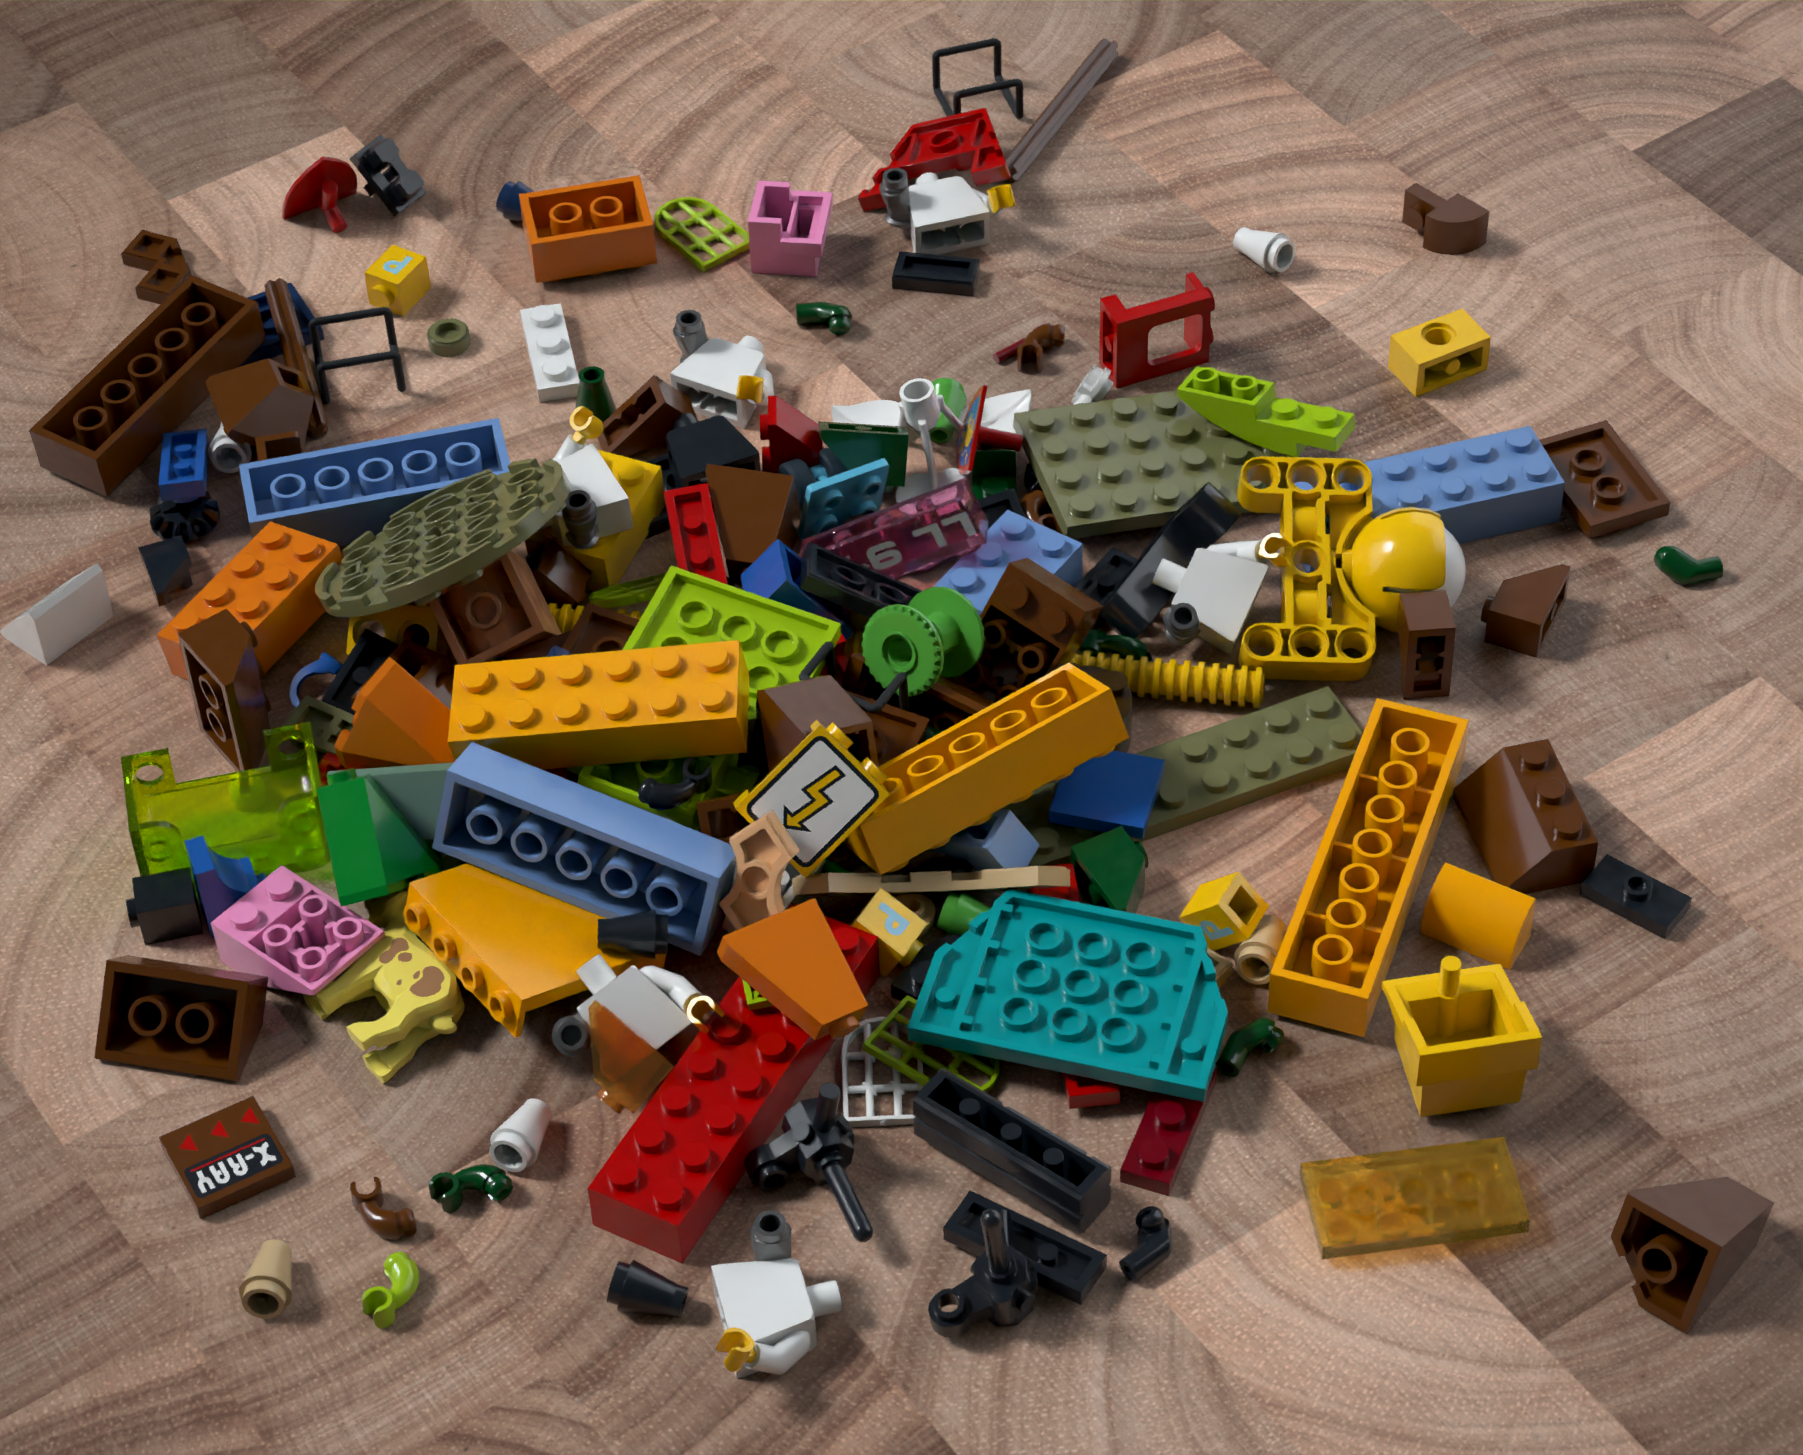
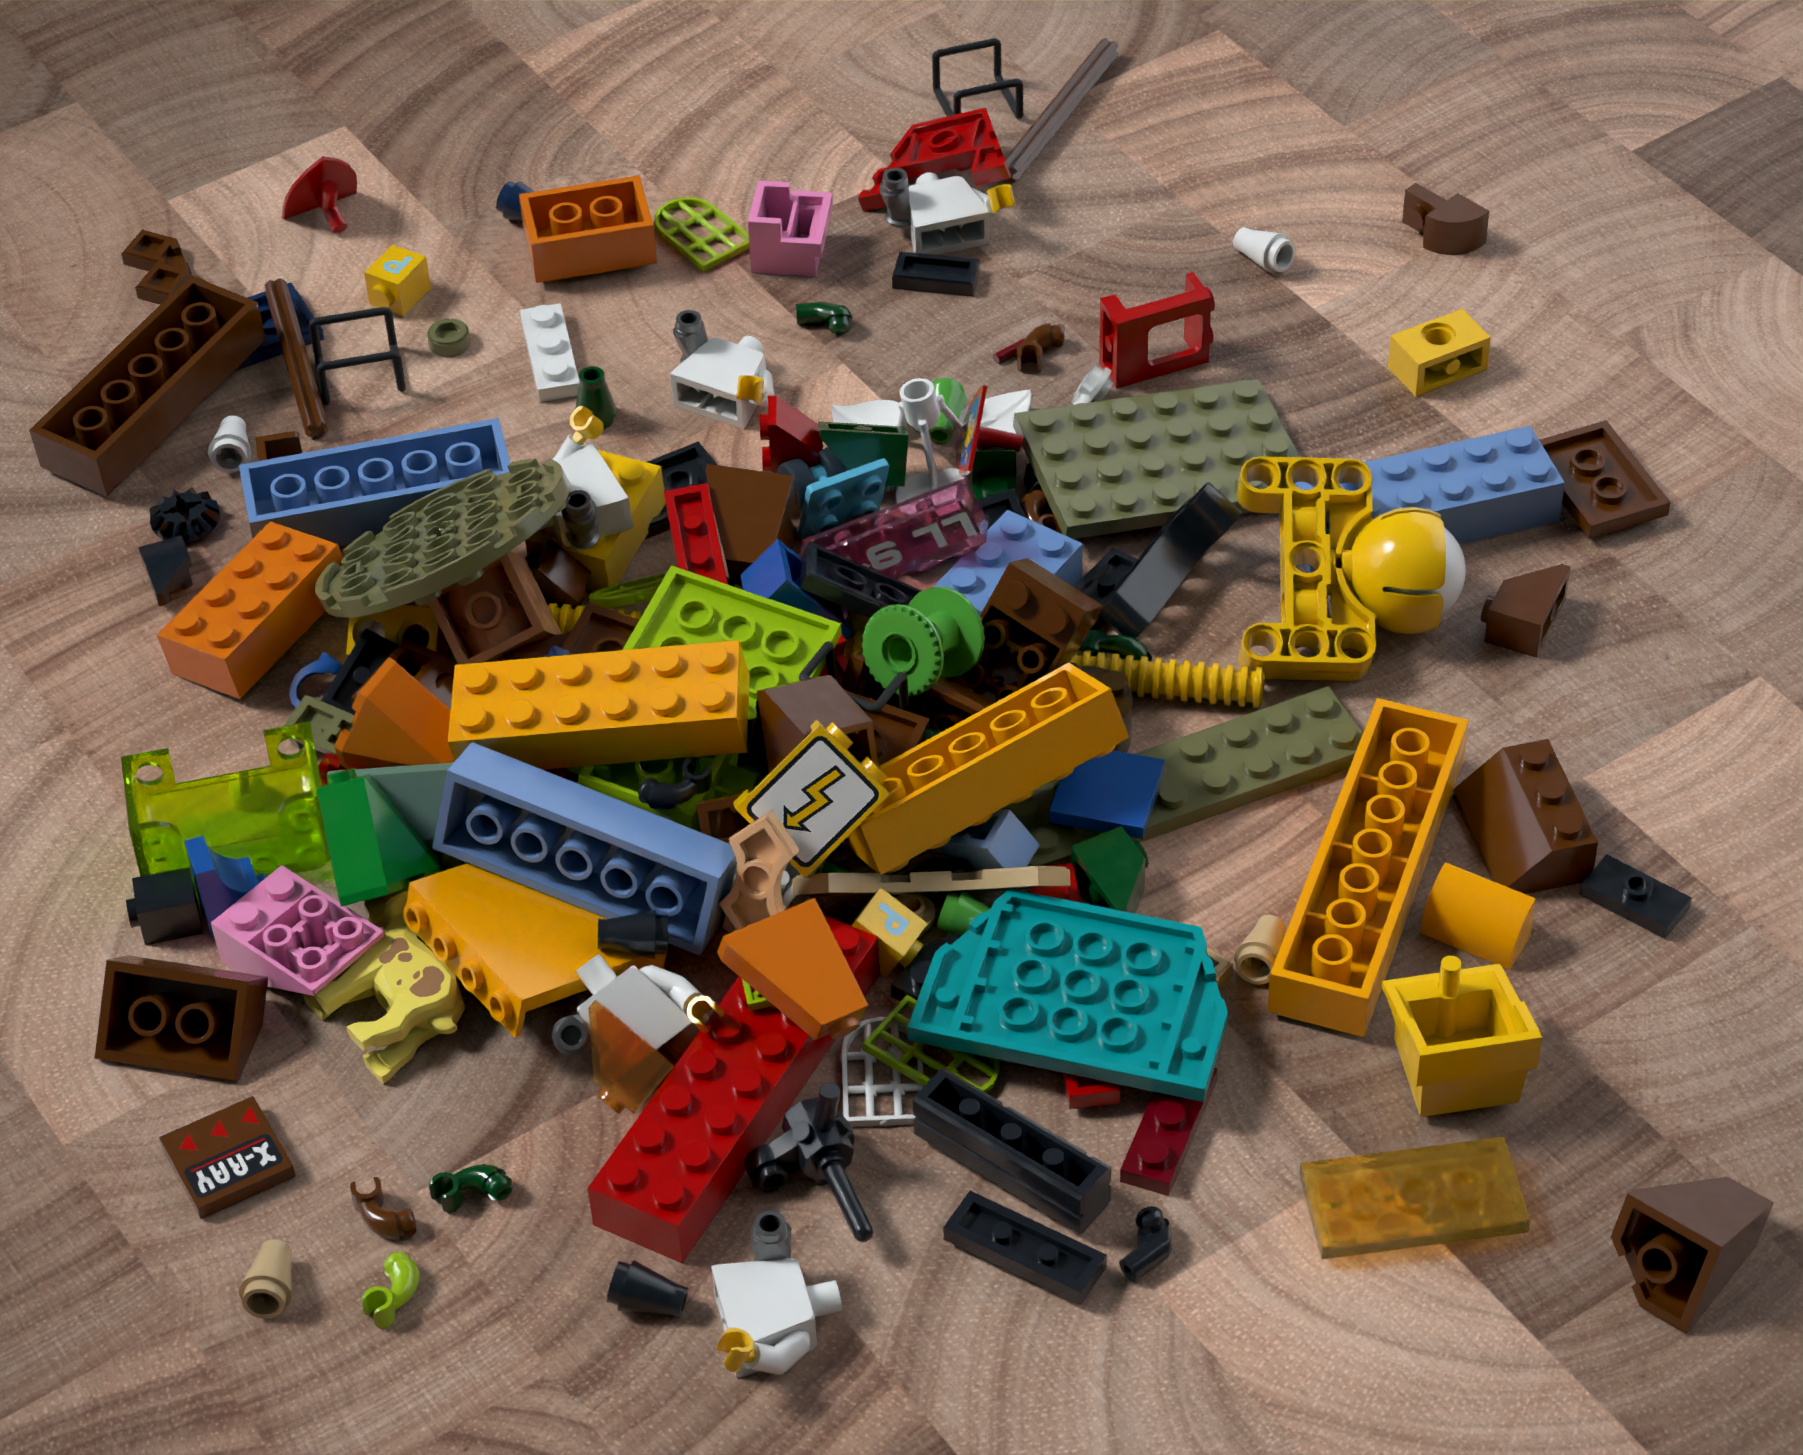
(62, 617): white slope -> none
(184, 465): blue plate -> none
(227, 687): reddish brown slope -> none
(261, 400): reddish brown slope -> none
(393, 192): black hips -> none
(520, 1136): white cone -> none
(644, 419): reddish brown arch -> none
(704, 442): black torso -> none
(996, 1290): black piece -> none
(1217, 589): white torso -> none
(1225, 910): yellow brick -> none
(1242, 1041): dark green arm -> none
(1253, 413): lime slope -> none
(1426, 644): reddish brown arch -> none
(1686, 569): dark green arm -> none

